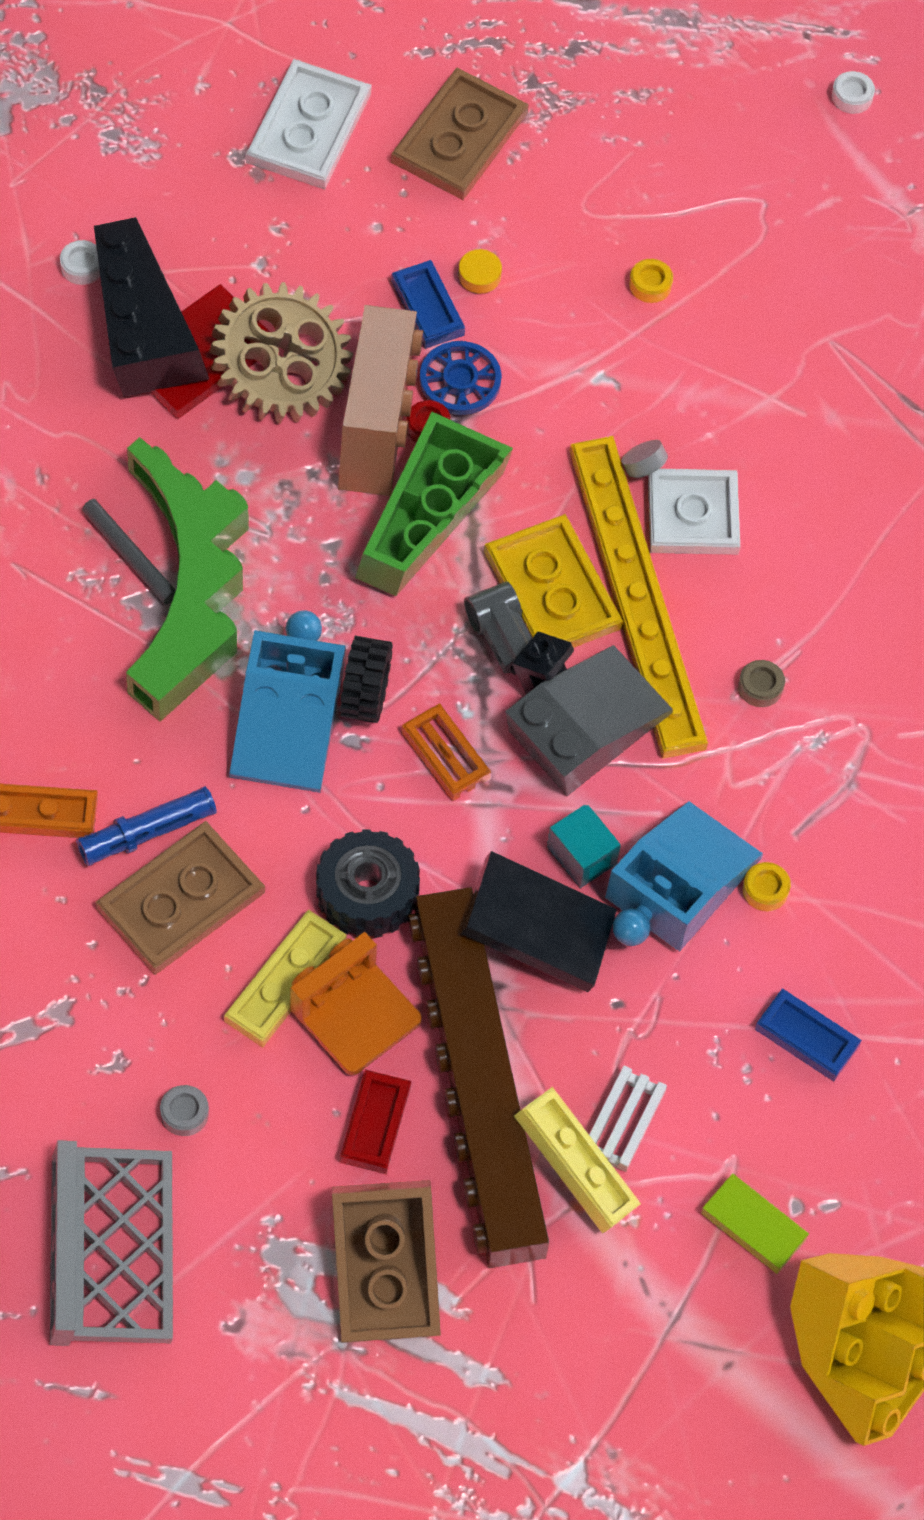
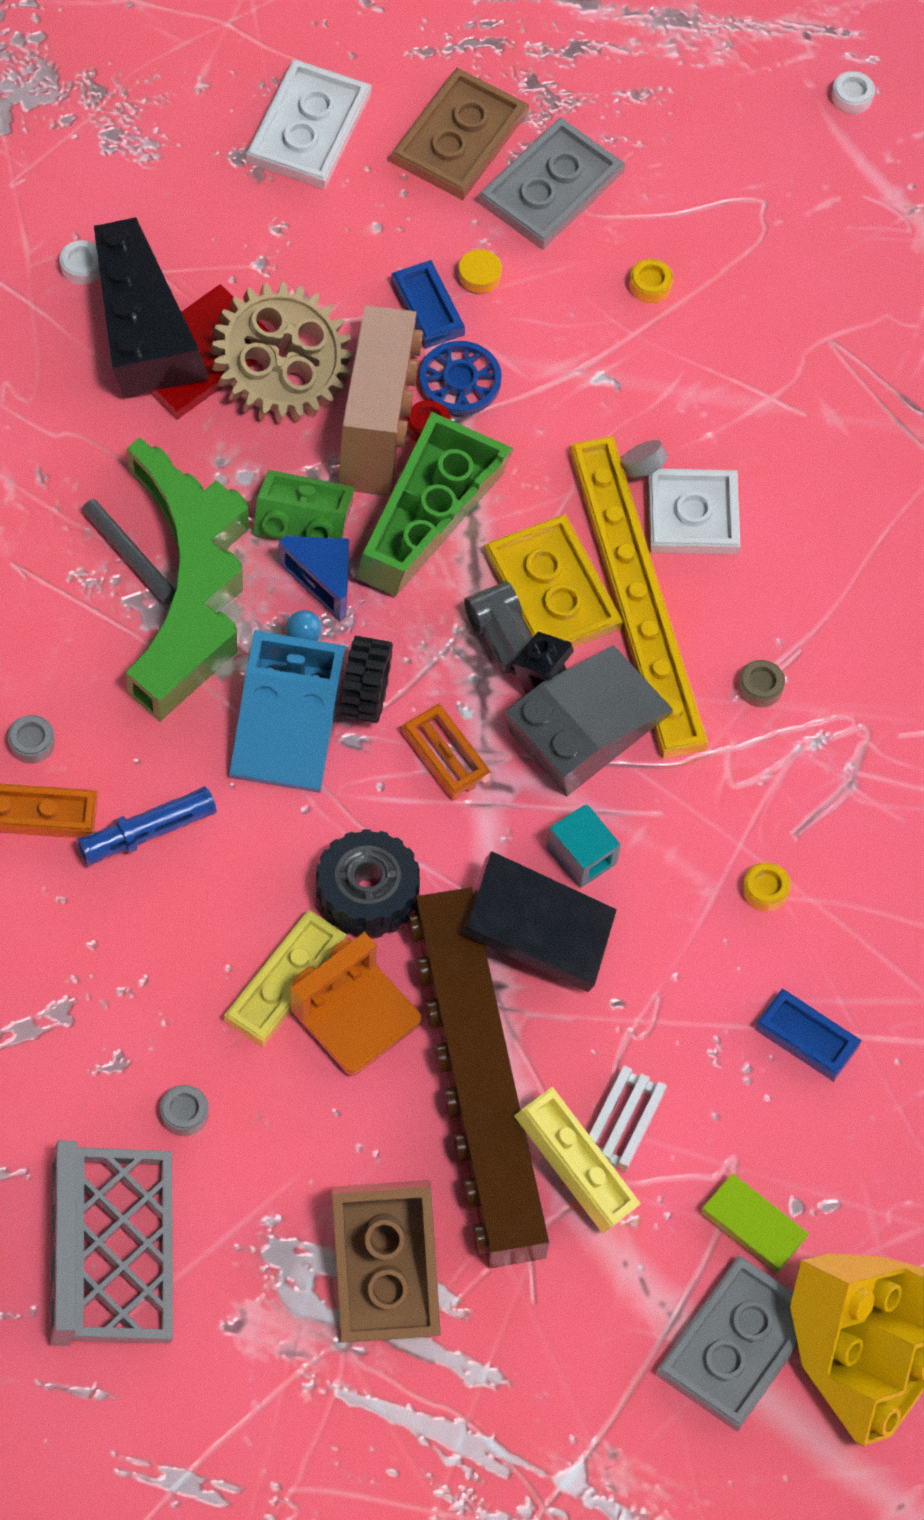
(31, 739): none -> light grey tile
(180, 897): medium nougat tile -> none
(301, 507): none -> bright green bracket
(320, 568): none -> blue slope
(375, 1121): red tile -> none
(551, 183): none -> light grey tile
(677, 877): dark azure slope -> none
(734, 1345): none -> light grey tile

